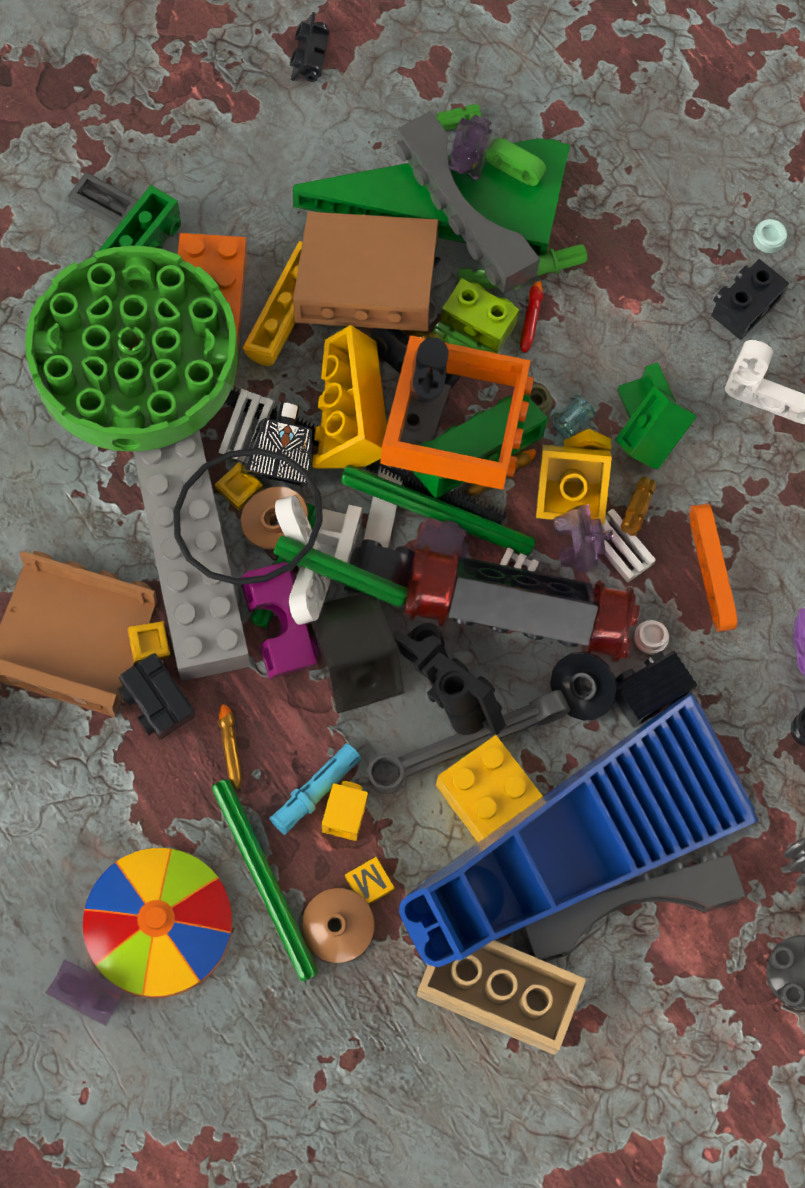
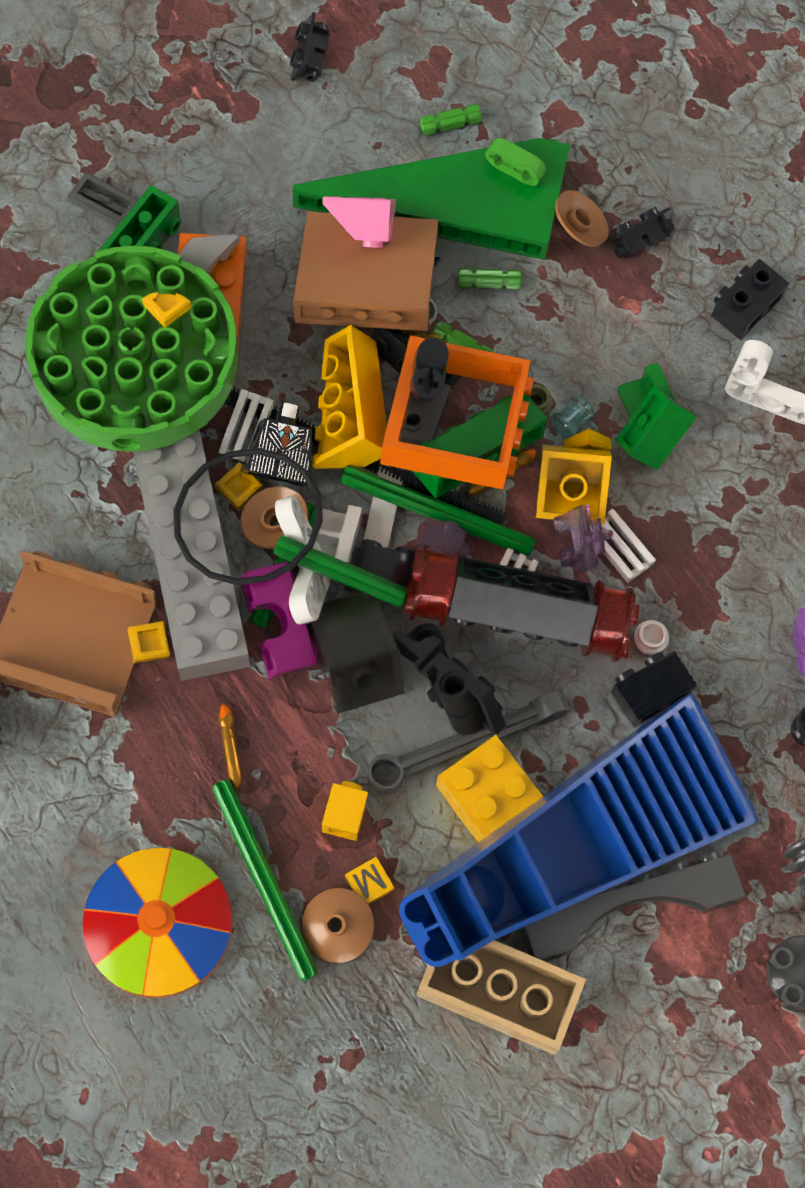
(85, 992): clear purple hips -> none
(156, 697): black brick -> none
(166, 307): none -> yellow tile
(209, 250): none -> light grey slope
(276, 317): yellow brick -> none
(305, 798): medium azure pin -> none
(364, 217): none -> bright pink slope
(470, 146): clear purple hips -> none
(480, 314): lime brick -> none
(502, 252): dark grey arch -> none
(531, 317): red piece -> none
(561, 259): bright green axle -> none
(570, 678): black dish -> none
(581, 218): none -> medium nougat dish
(638, 506): pearl gold axle -> none
(652, 225): none -> black hinge
(713, 567): orange beam -> none
(770, 236): light aqua tile -> none

